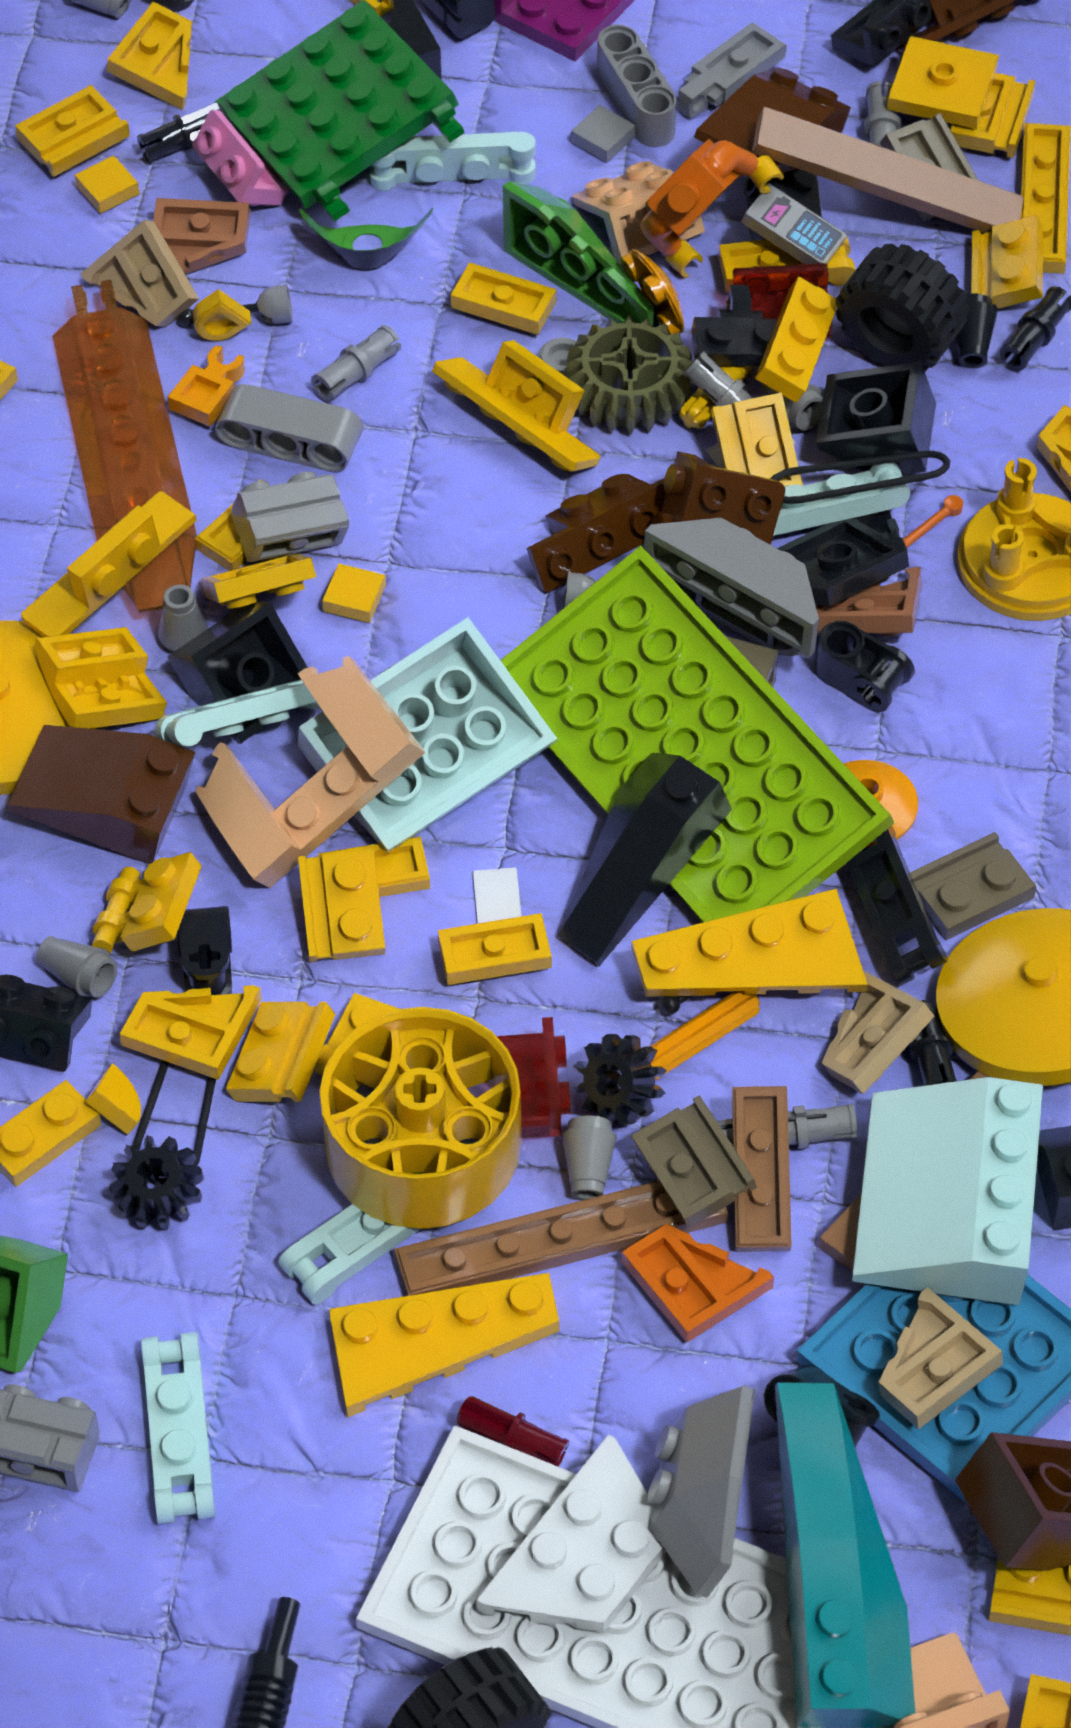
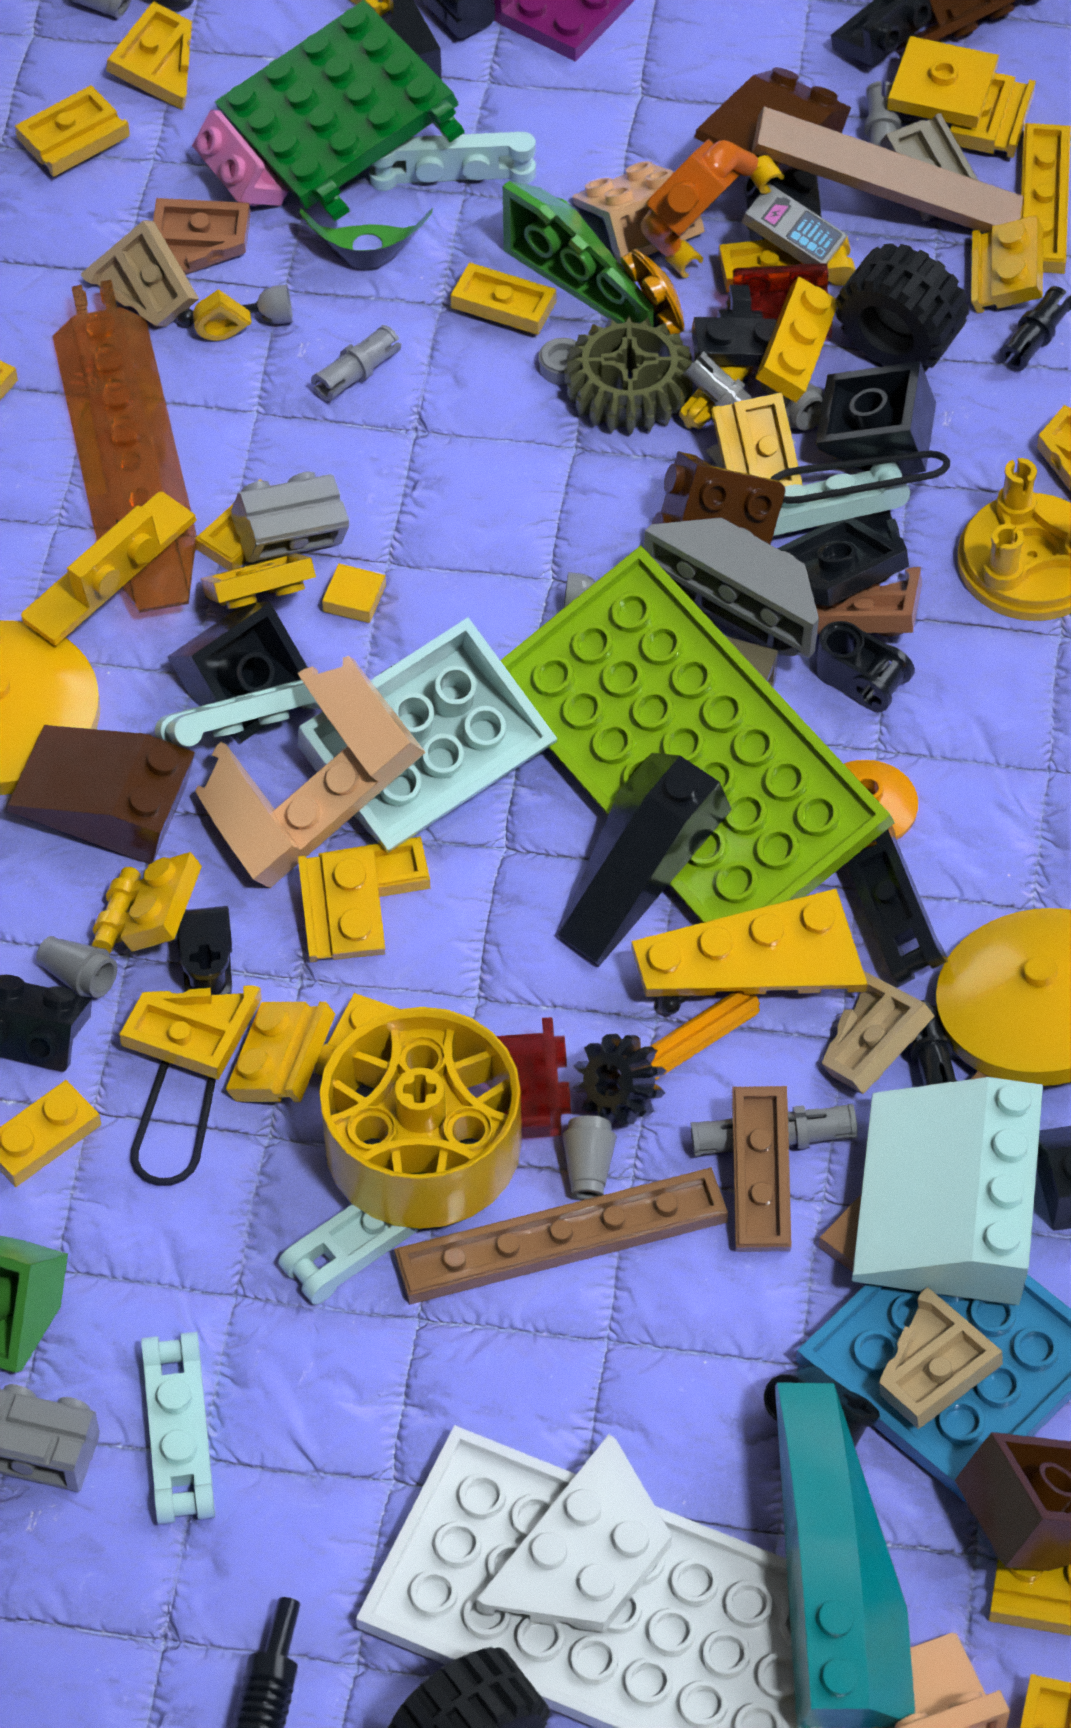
(99, 678): yellow slope -> none
(107, 184): yellow tile -> none
(116, 1099): yellow tile -> none
(148, 1165): black gear -> none
(176, 134): black axle -> none
(180, 618): light grey cone -> none
(205, 391): light orange plate -> none
(289, 428): light grey beam -> none
(412, 1338): yellow wing -> none
(494, 949): yellow plate -> none
(496, 894): white sticker -> none
(511, 1431): dark red axle -> none
(526, 398): yellow bracket -> none
(595, 528): reddish brown bracket -> none
(603, 133): light grey tile -> none
(636, 85): light grey beam -> none
(692, 1280): orange wing -> none
(693, 1161): dark tan plate -> none
(701, 1485): light grey wedge -> none
(728, 68): light grey hinge -> none
(952, 507): orange hinge -> none
(972, 886): dark tan plate -> none
(976, 335): black cone -> none

